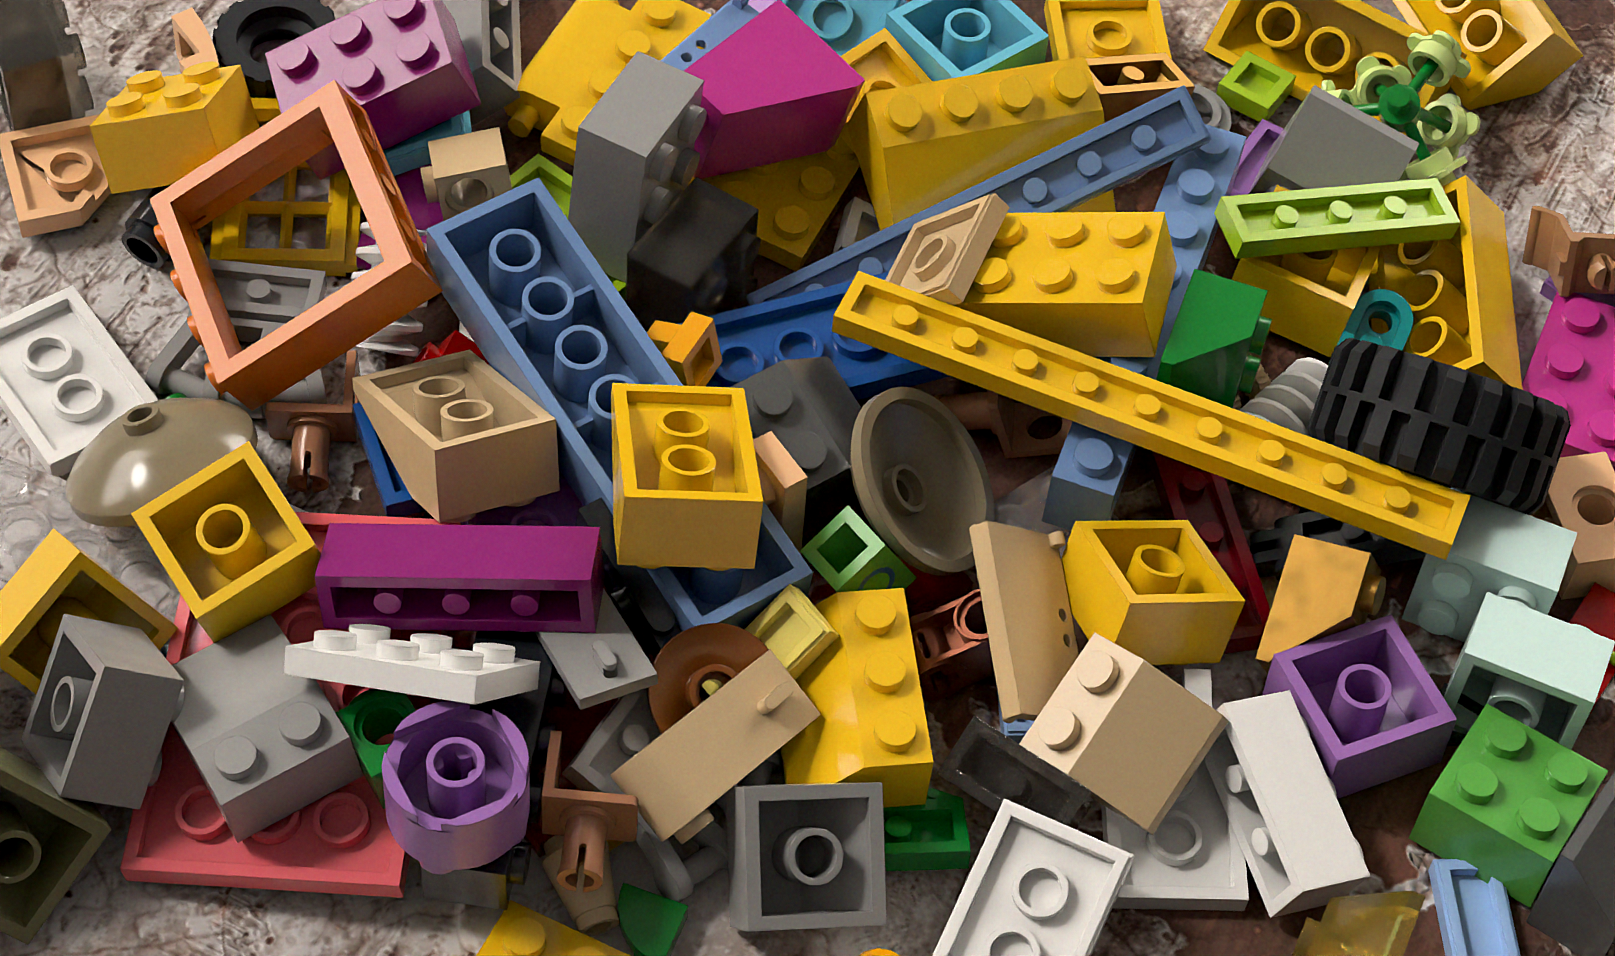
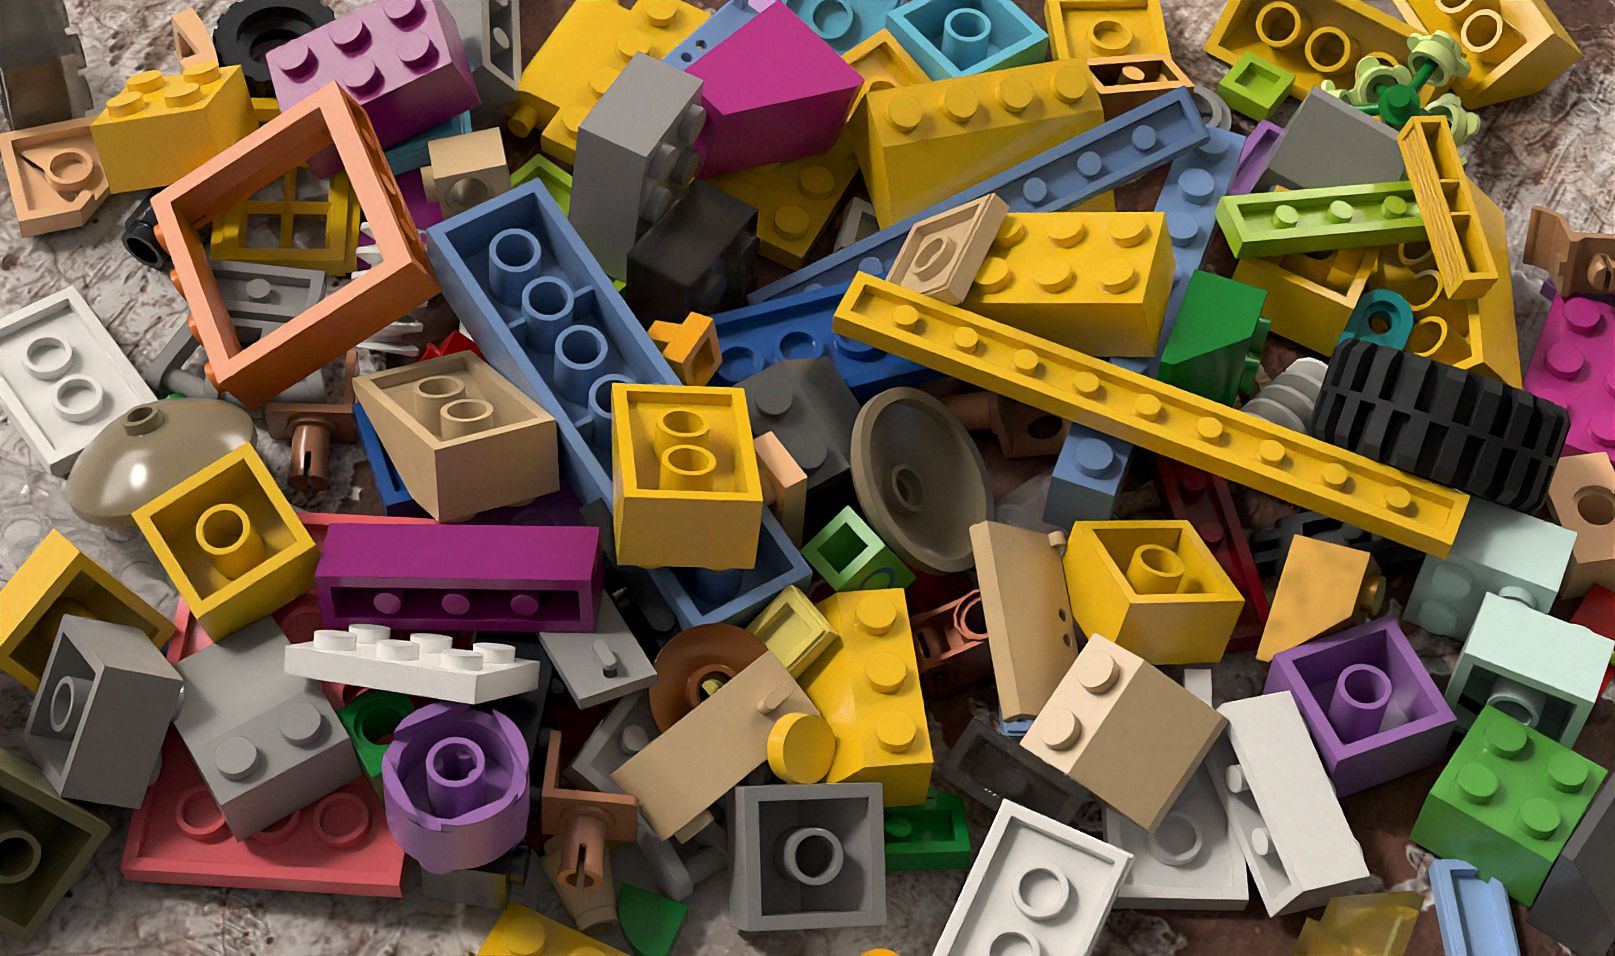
(801, 748): none -> yellow tile
(1447, 207): none -> yellow piece

